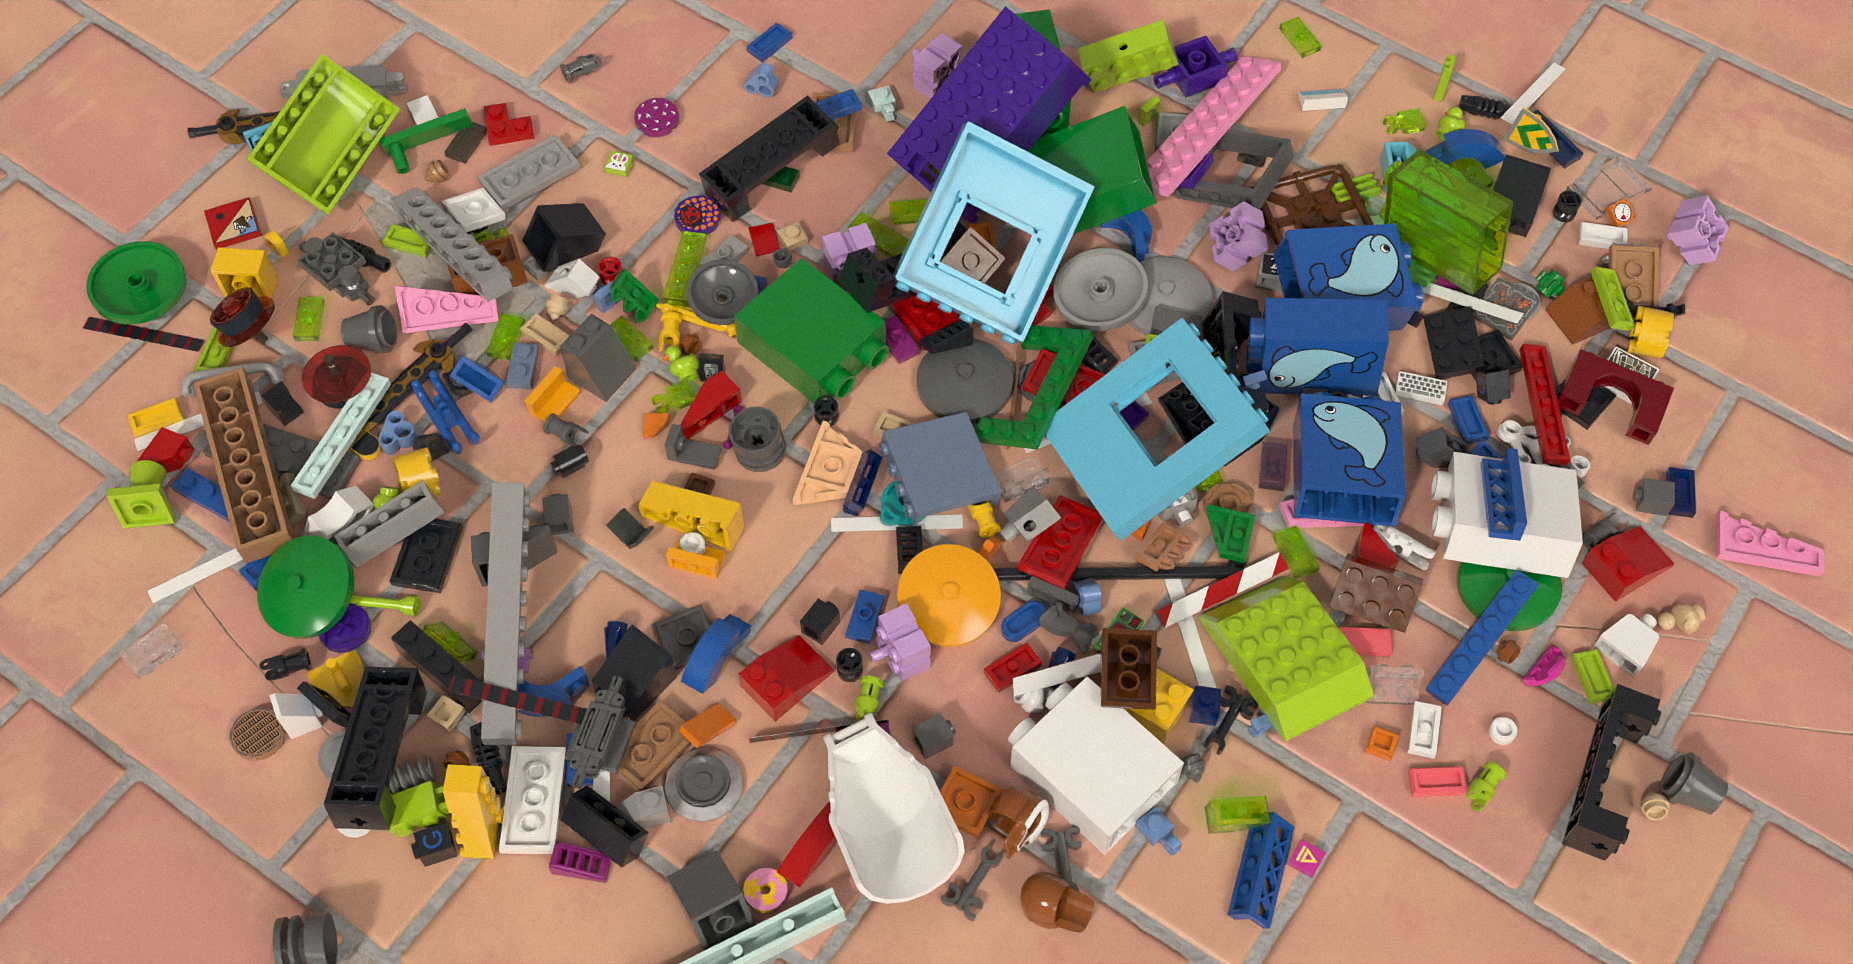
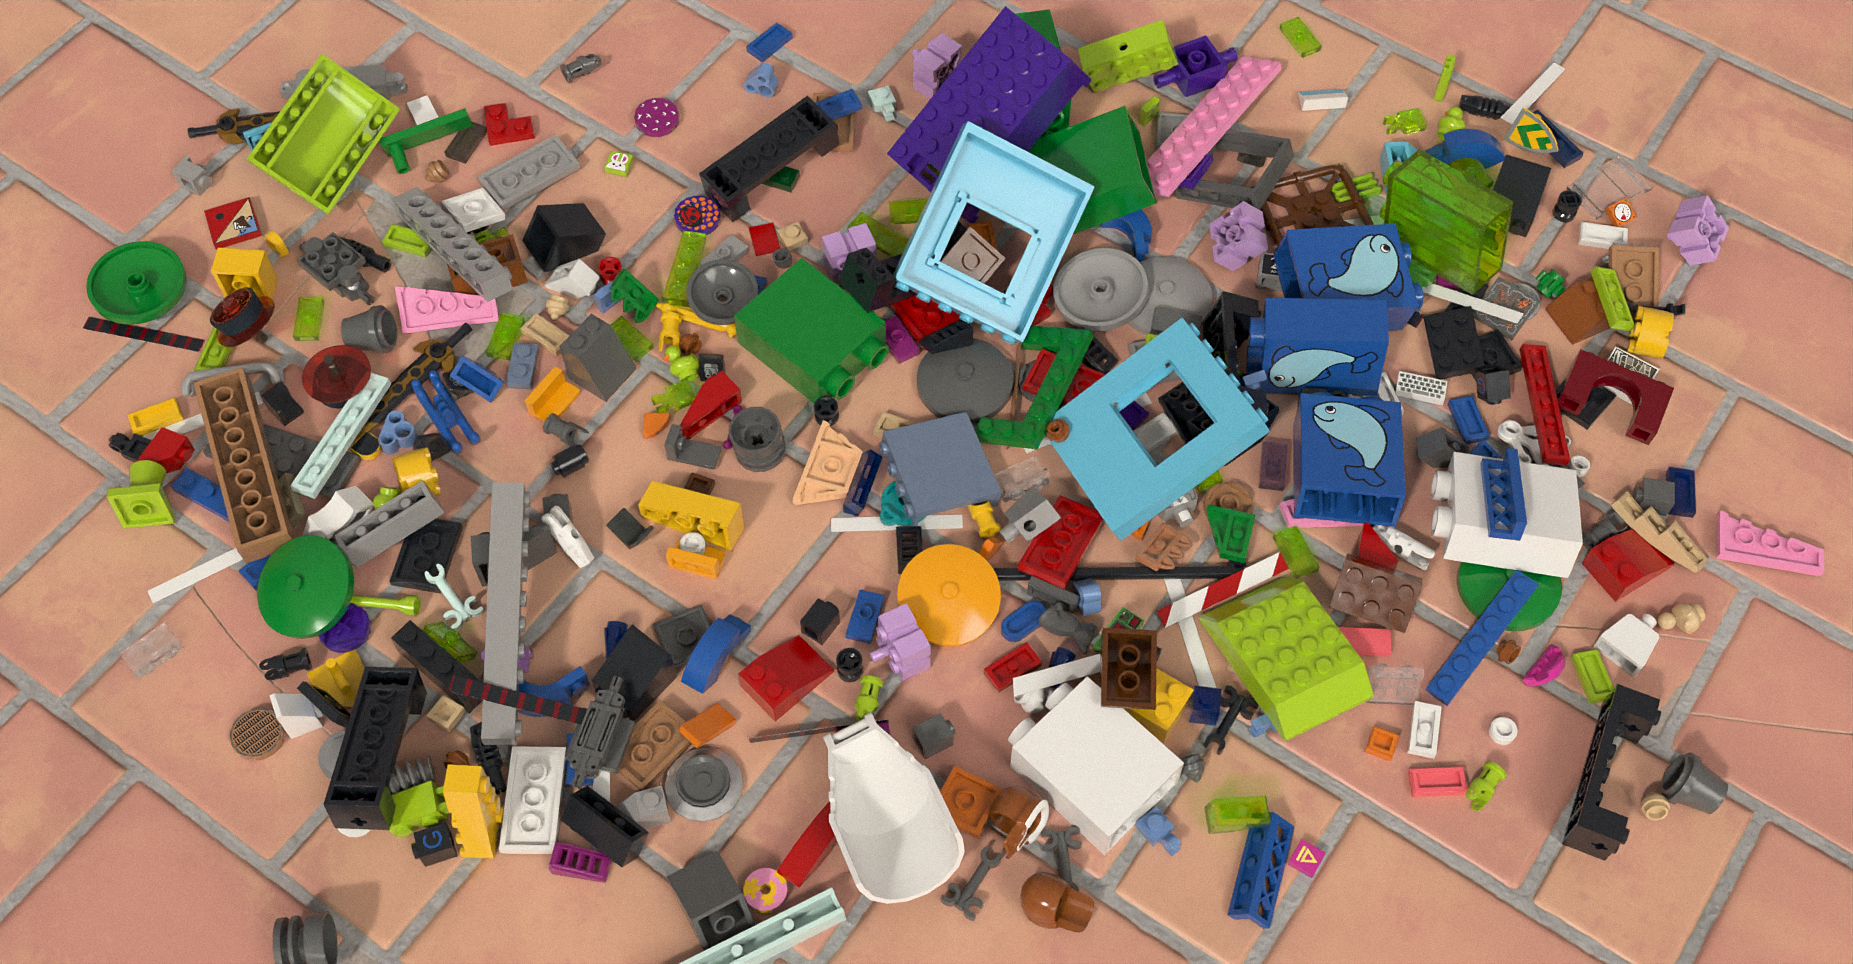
(129, 448): none -> black plate
(192, 176): none -> light grey brick
(460, 612): none -> light aqua bar
(568, 536): none -> white hinge
(1059, 436): none -> dark orange plate
(1156, 432): none -> white tile
(1666, 538): none -> tan slope

